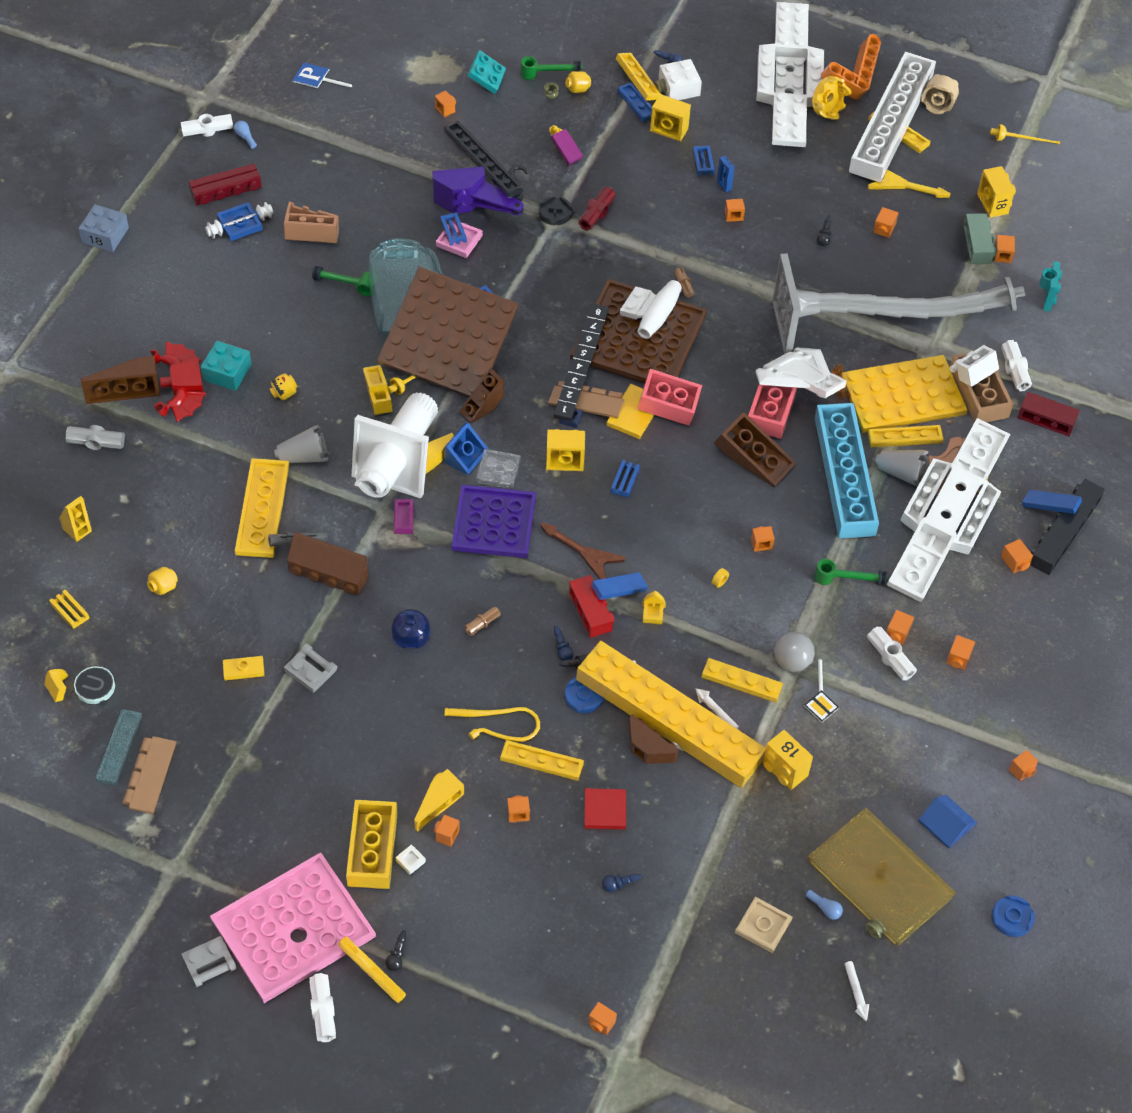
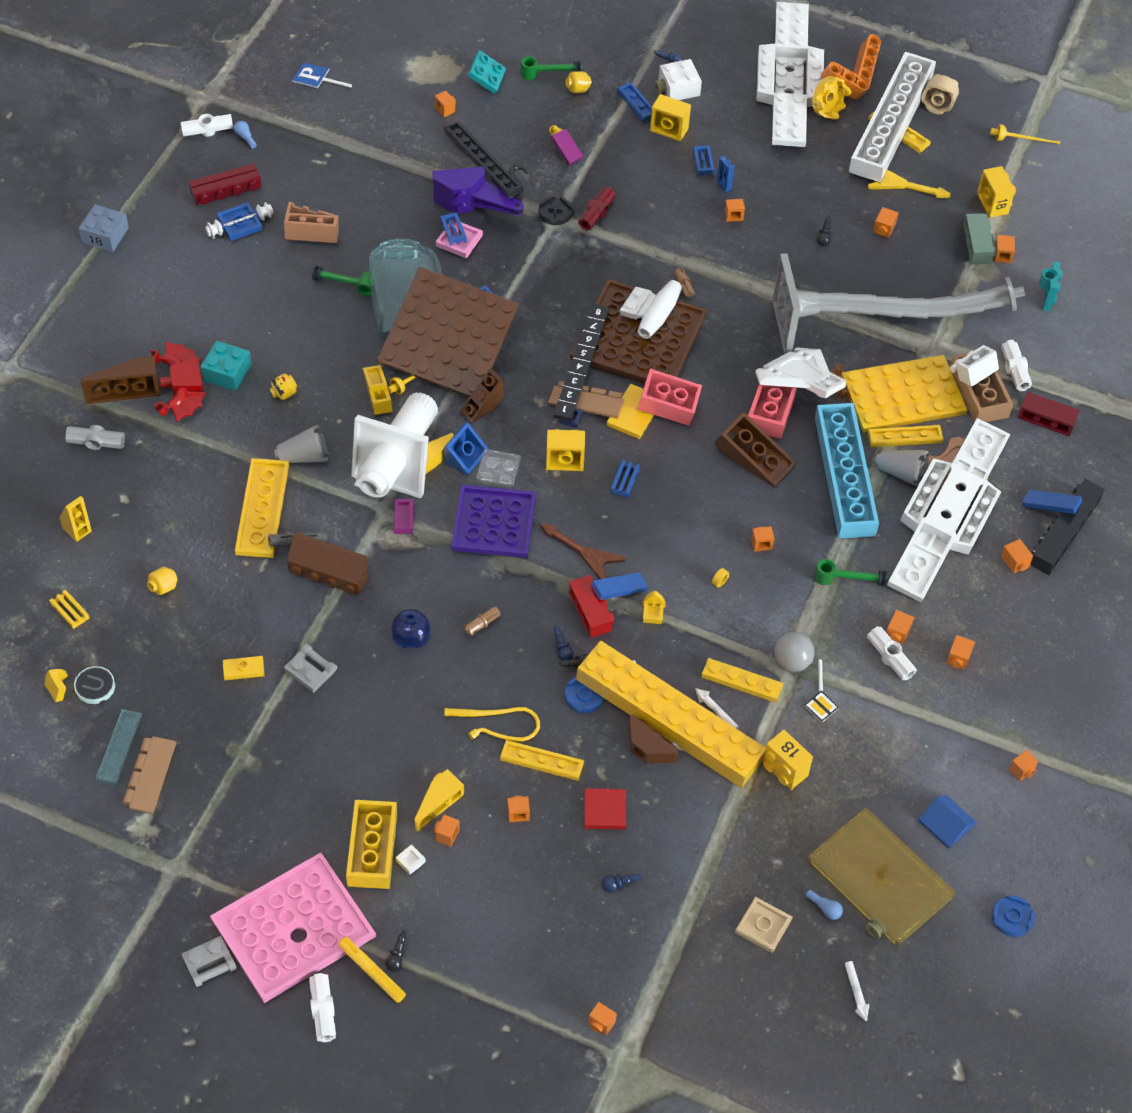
(550, 86): olive bush -> none
(638, 76): yellow plate -> none

